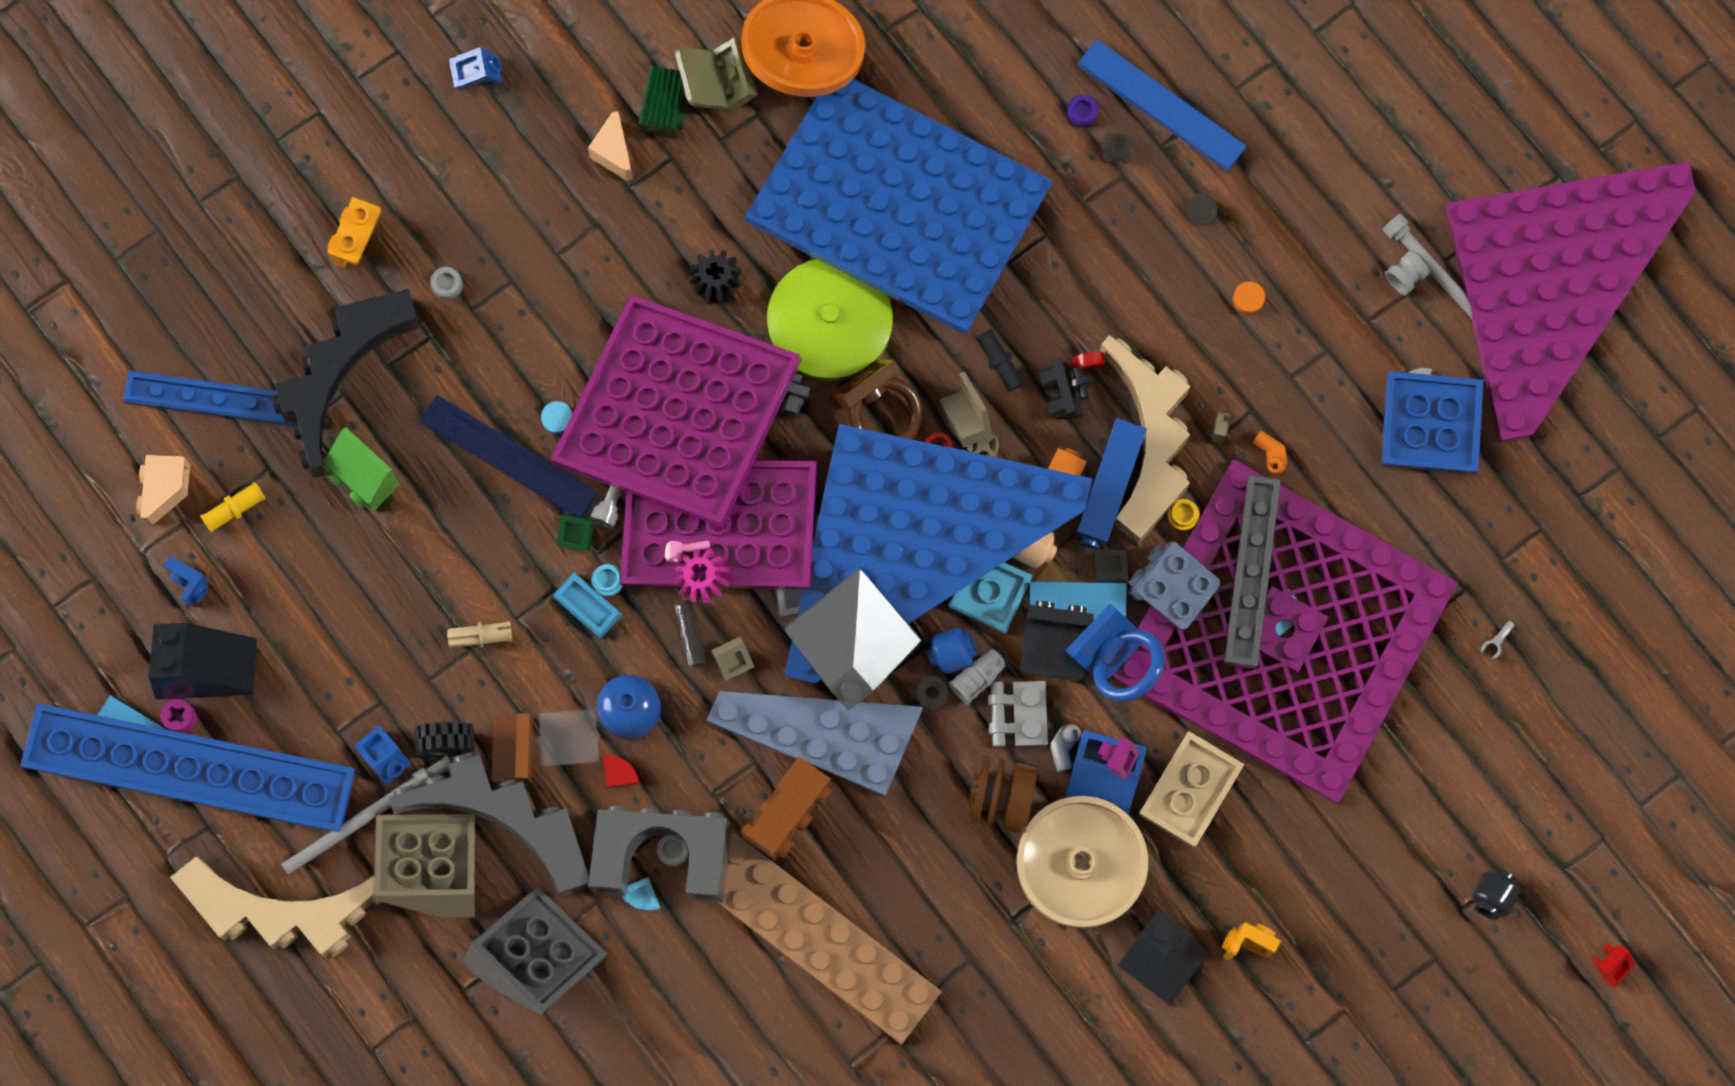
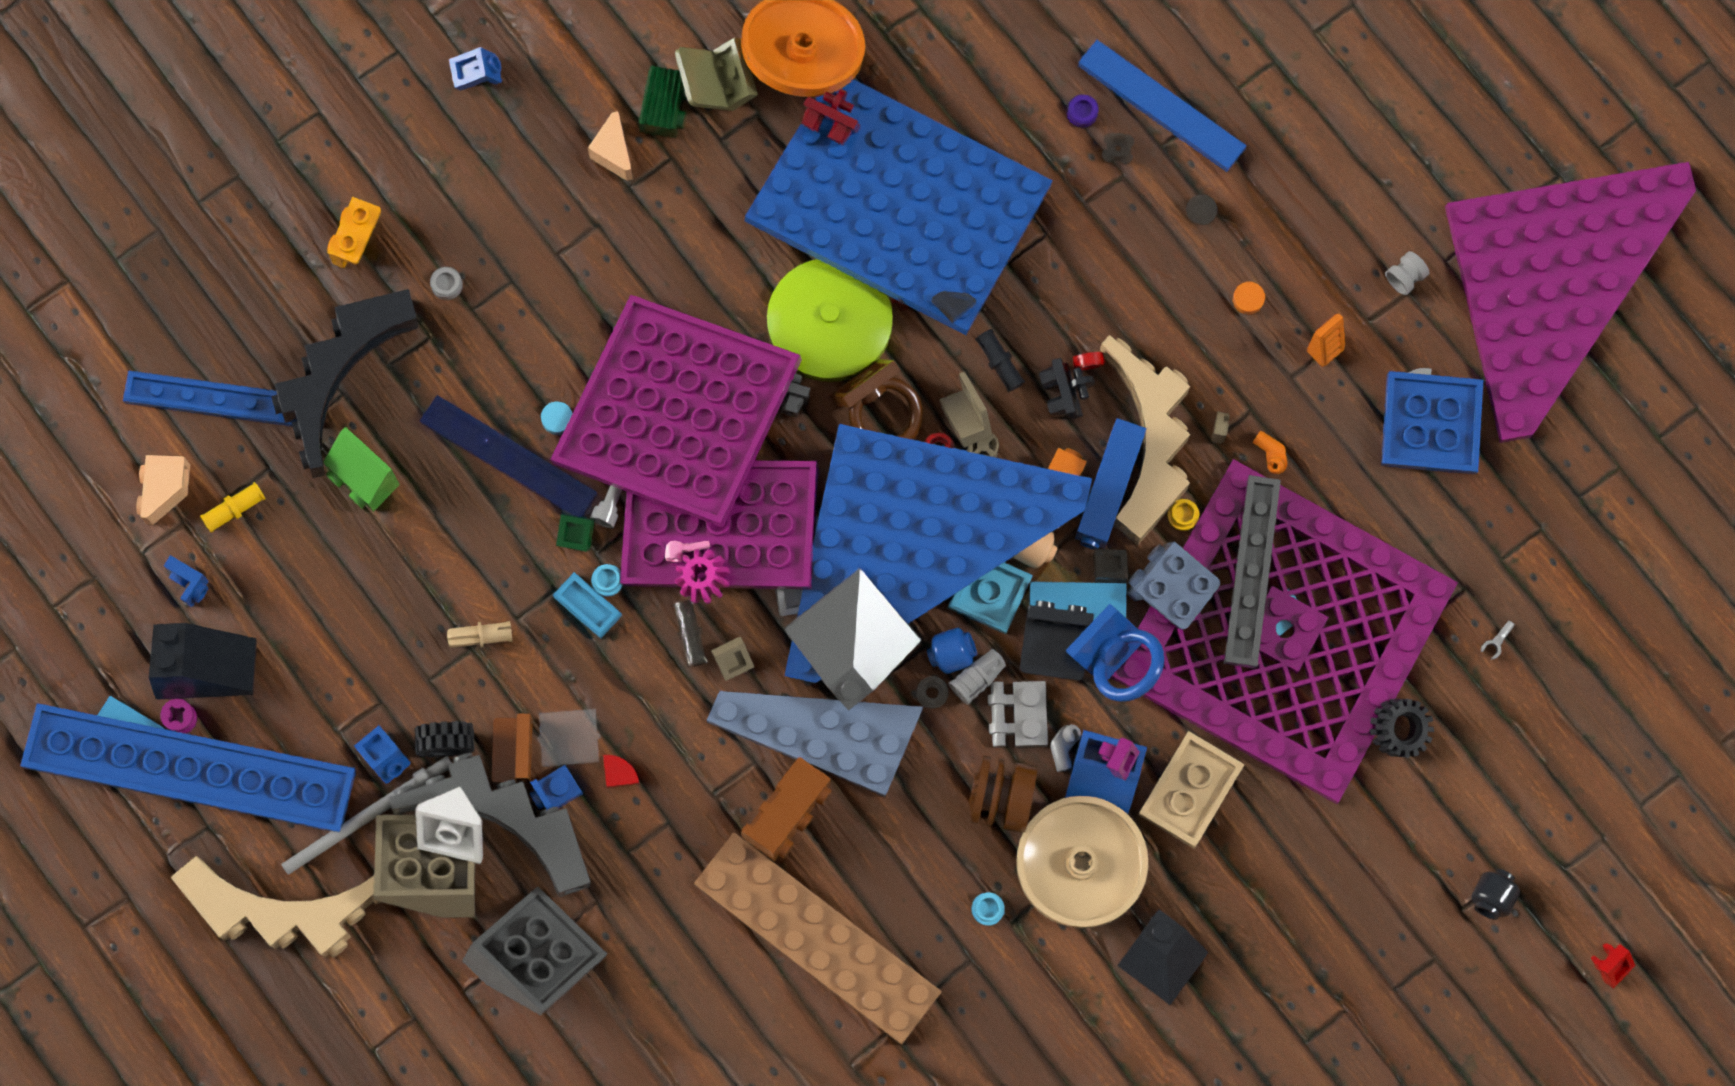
(450, 827): none -> white slope
(555, 789): none -> blue bracket
(621, 833): dark grey arch -> none
(628, 707): blue cylinder -> none
(642, 896): medium azure tile -> none
(672, 851): light grey tile -> none
(726, 270): black gear -> none
(817, 112): none -> dark red hips
(953, 304): none -> clear smoke tile
(987, 909): none -> medium azure plate
(1255, 939): light orange bracket -> none
(1328, 341): none -> orange slope
(1399, 230): light grey piece -> none
(1418, 727): none -> black tyre

